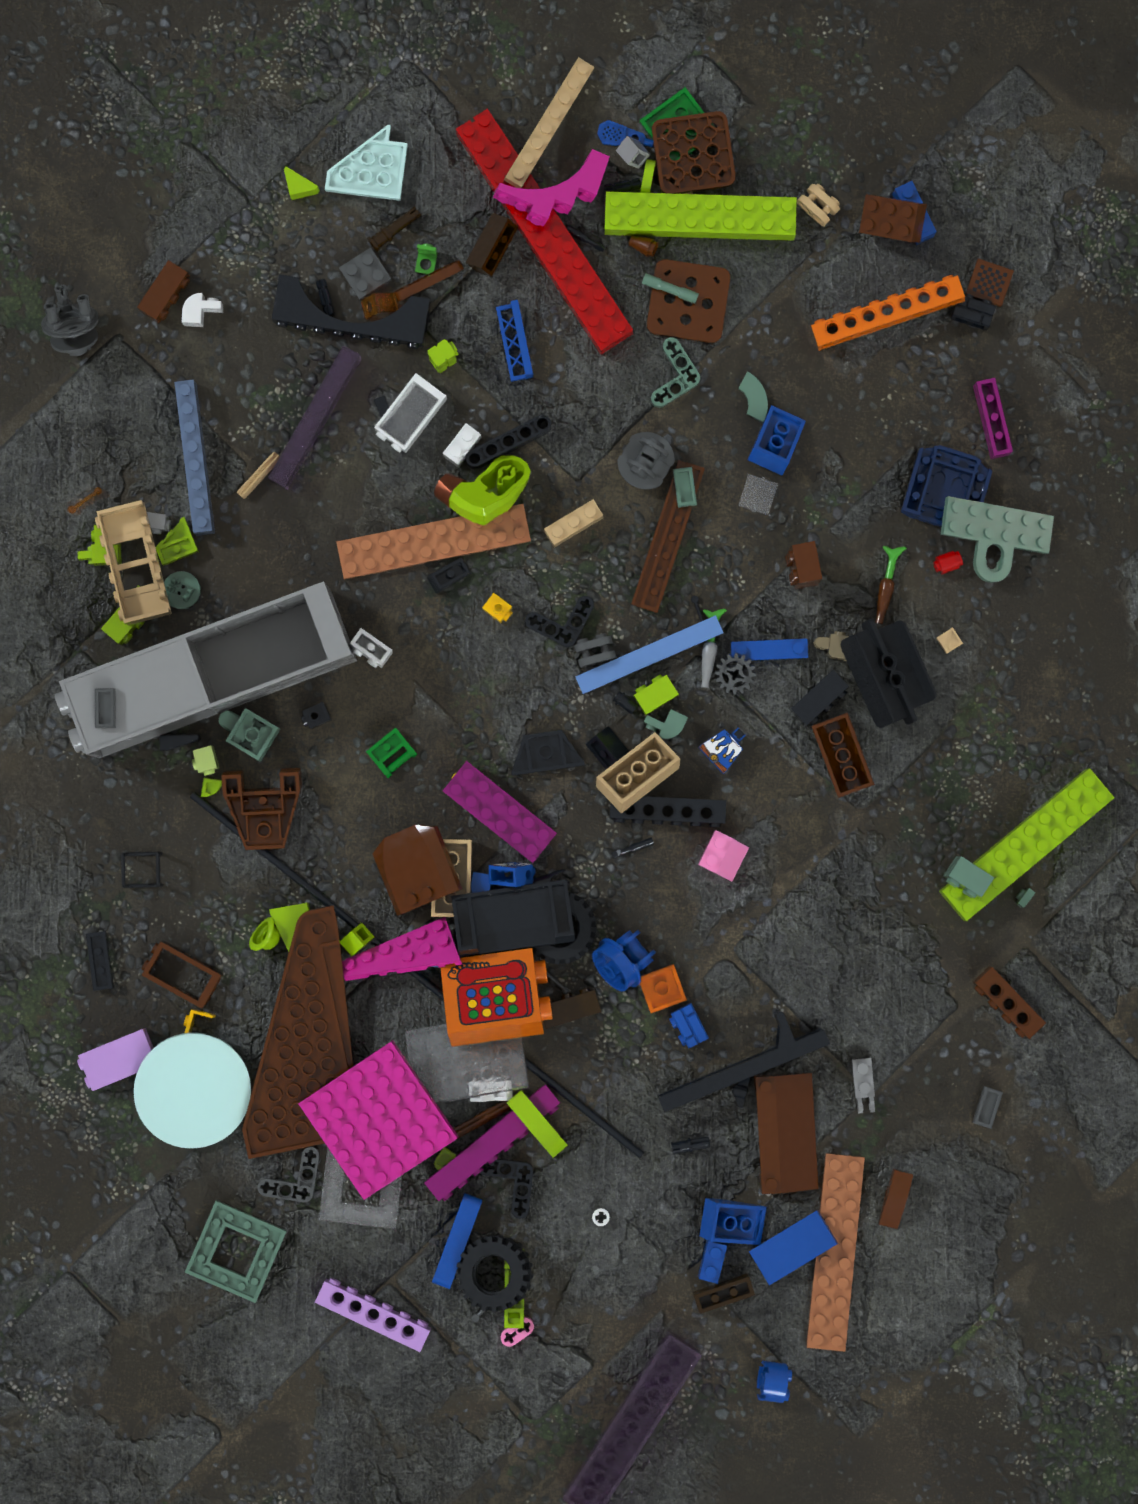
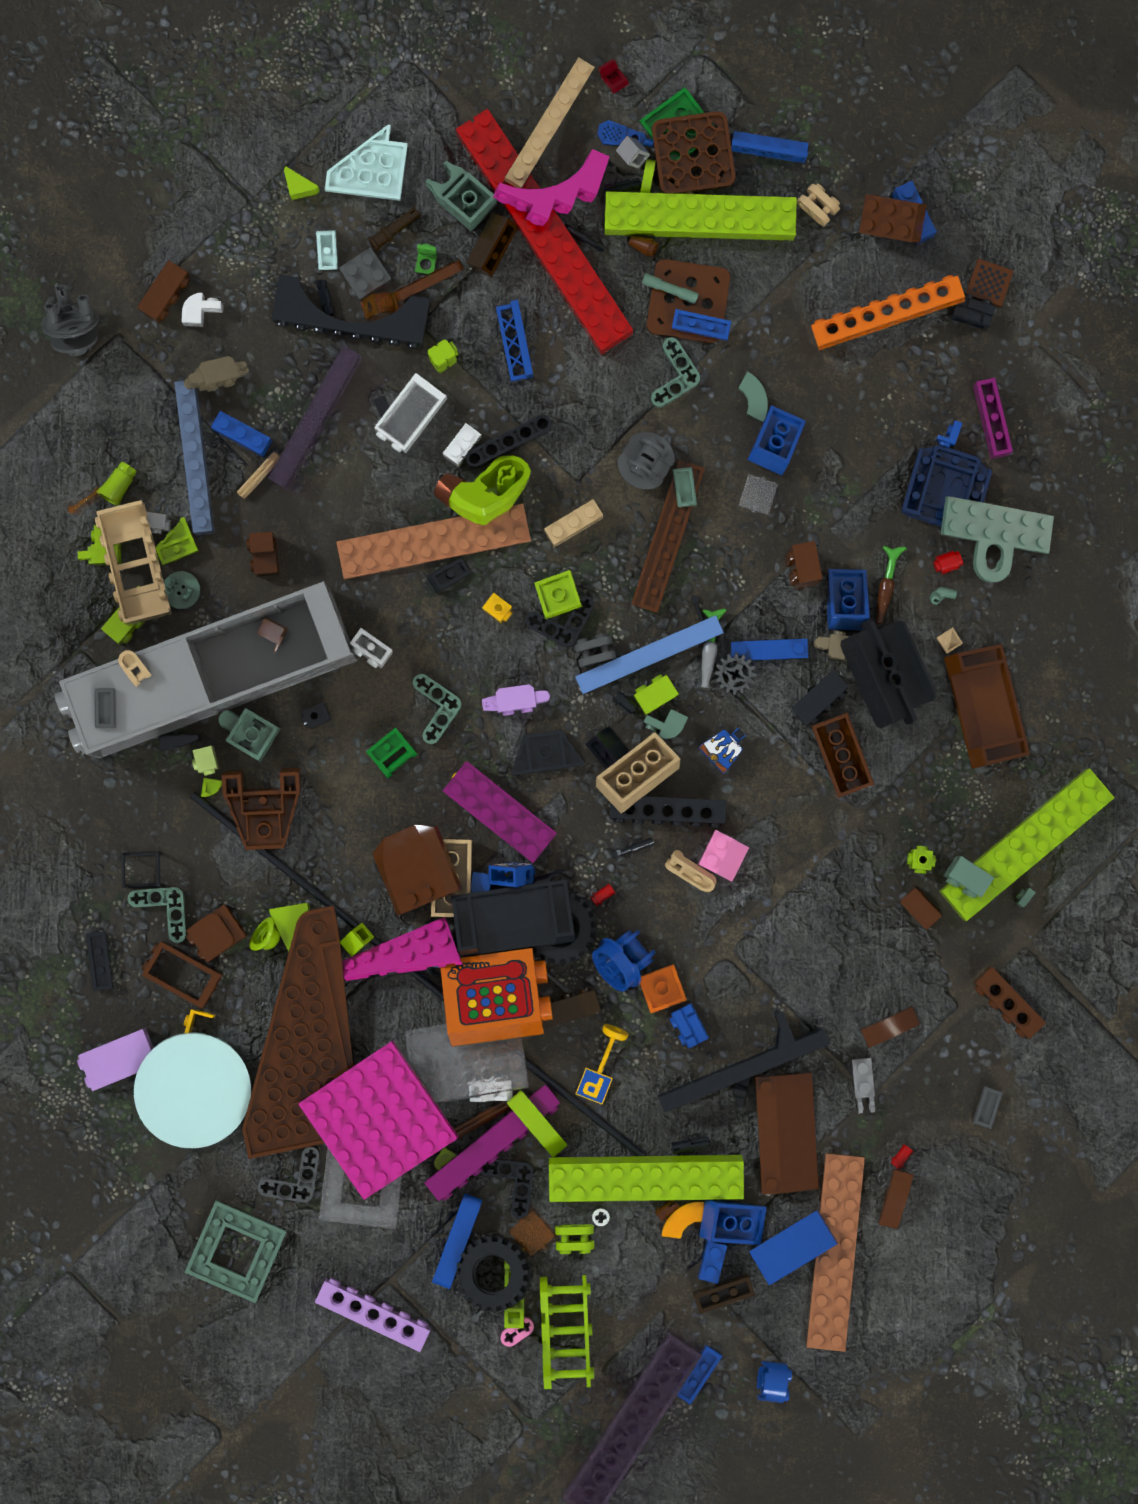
(117, 484): none -> lime plant
(128, 662): none -> tan plate
(165, 900): none -> sand green beam
(215, 933): none -> reddish brown brick
(216, 373): none -> dark tan hinge
(241, 434): none -> blue brick
(265, 553): none -> reddish brown brick
(272, 632): none -> nougat bracket
(327, 250): none -> light aqua slope
(443, 710): none -> sand green beam
(460, 190): none -> sand green brick
(514, 699): none -> lavender hinge
(531, 1233): none -> clear orange piece
(549, 1331): none -> lime fence
(558, 594): none -> lime plate
(584, 1245): none -> lime brick
(593, 1083): none -> yellow piece
(602, 894): none -> red pin
(612, 76): none -> dark red bracket
(646, 1178): none -> lime brick
(665, 1210): none -> reddish brown pin
(681, 1218): none -> light orange tile
(691, 872): none -> tan plate
(700, 1374): none -> blue tile
(701, 325): none -> blue plate
(769, 147): none -> blue fence
(847, 599): none -> blue slope
(889, 1027): none -> reddish brown slope
(901, 1157): none -> red pin
(913, 859): none -> lime brick
(921, 907): none -> reddish brown hinge
(940, 593): none -> sand green arm
(952, 432): none -> blue bracket
(987, 706): none -> reddish brown slope

